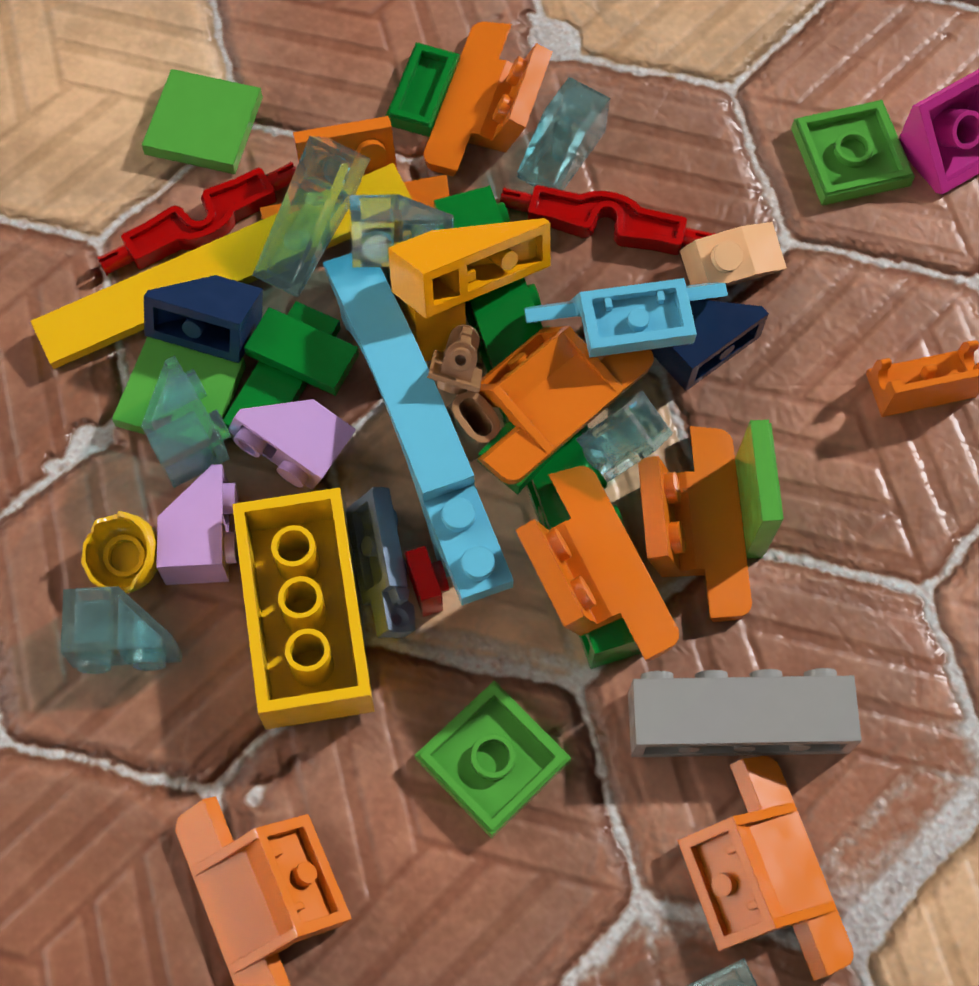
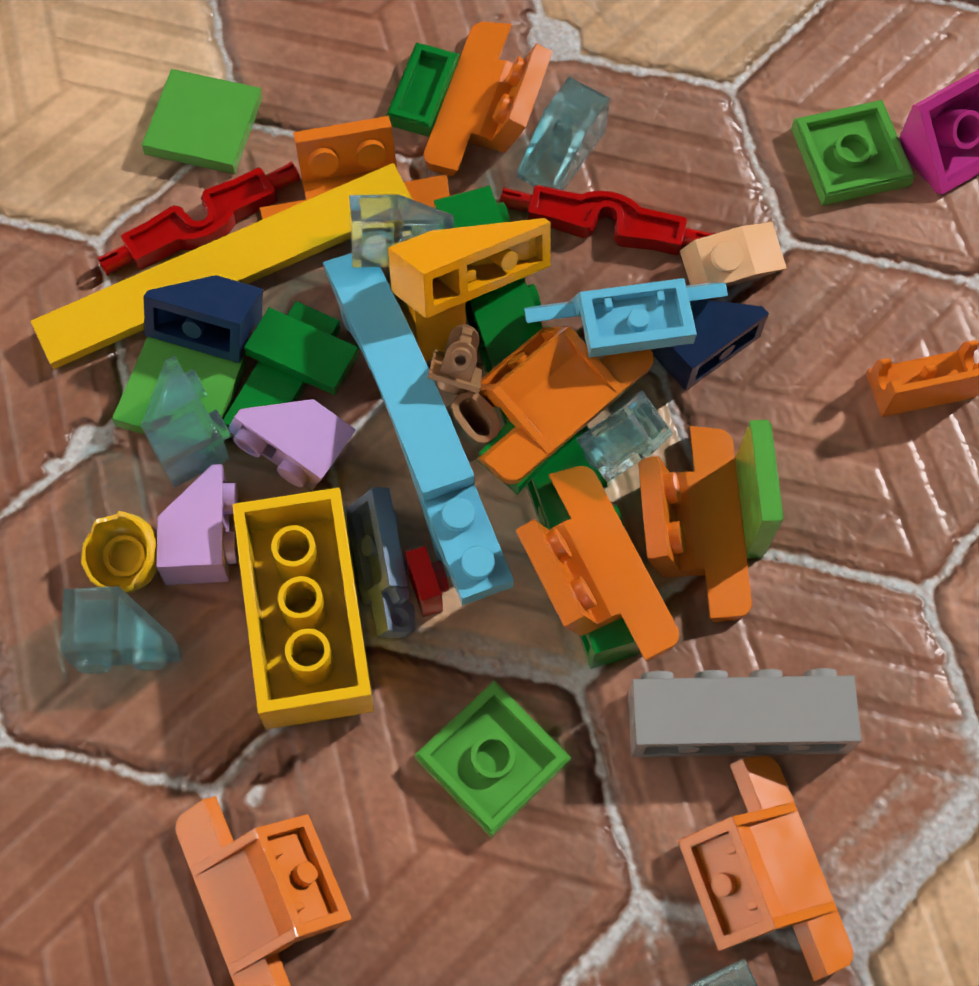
(310, 213): clear light blue slope -> none

